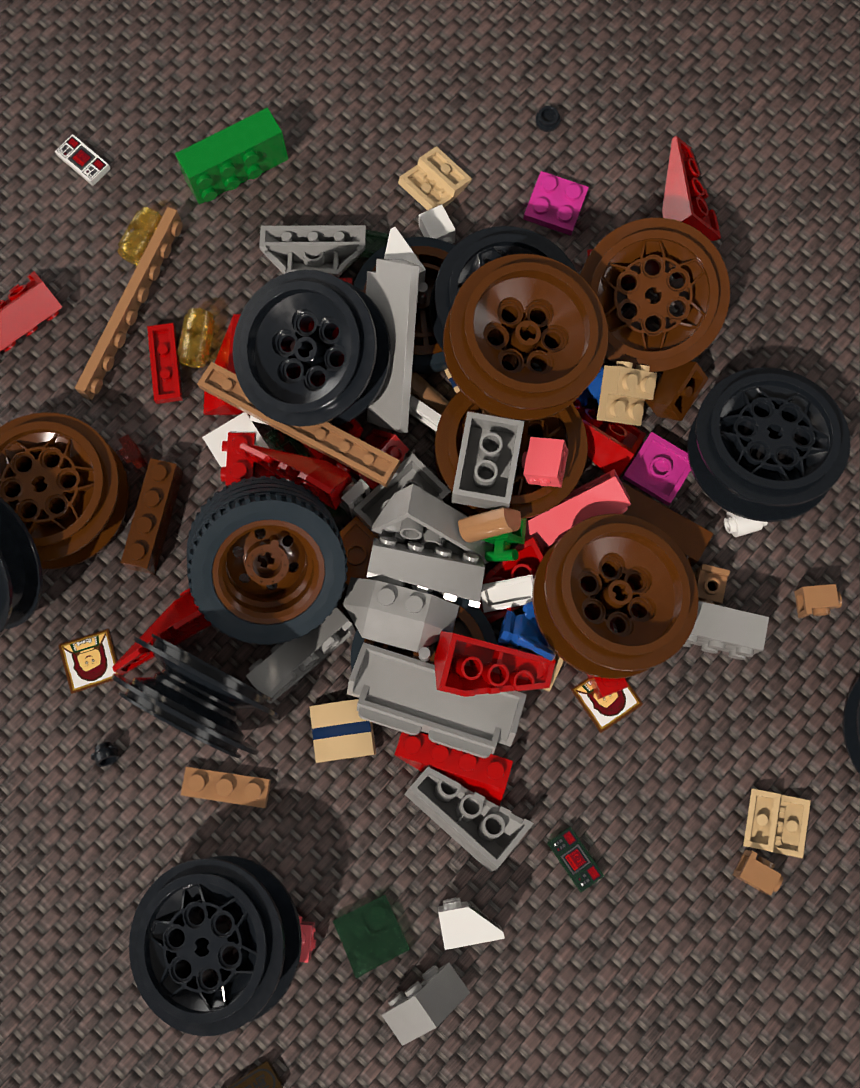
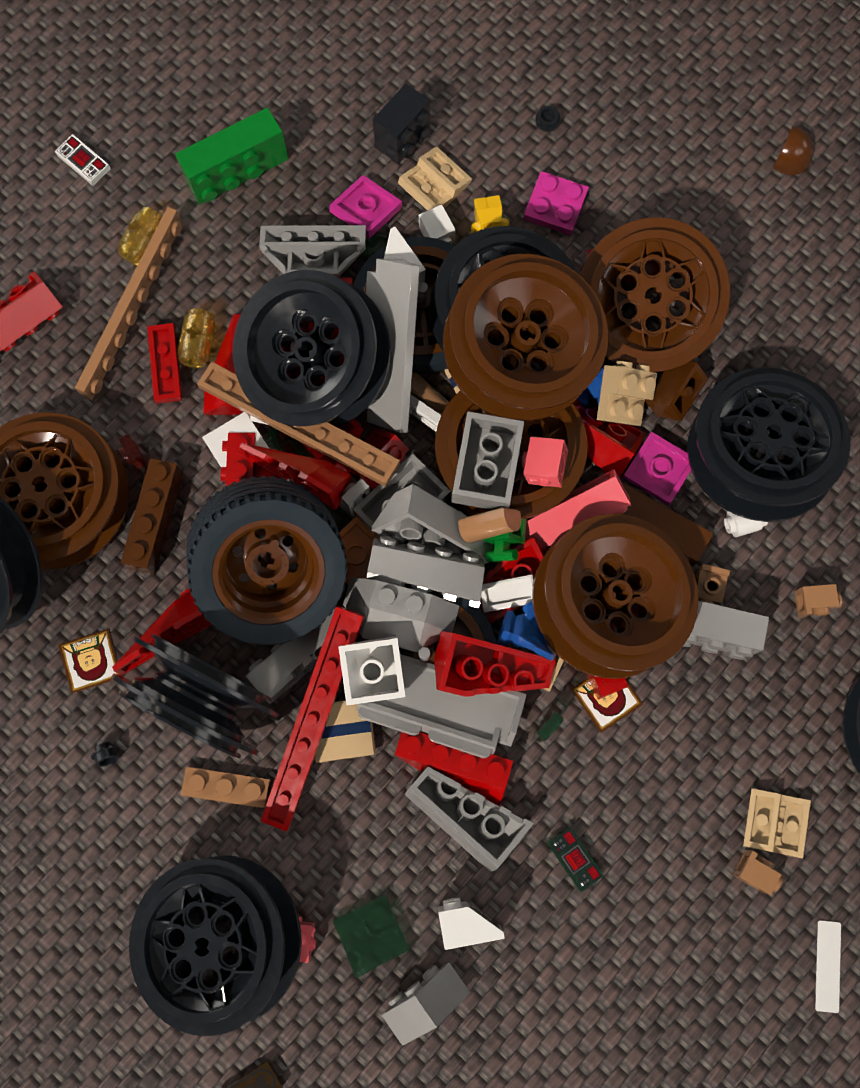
(311, 720): none -> red plate
(366, 205): none -> dark pink plate
(372, 670): none -> white slope
(402, 124): none -> black brick
(488, 213): none -> yellow piece
(548, 727): none -> clear green tile
(685, 194): red wedge -> none
(796, 153): none -> reddish brown helmet
(828, 966): none -> white sticker

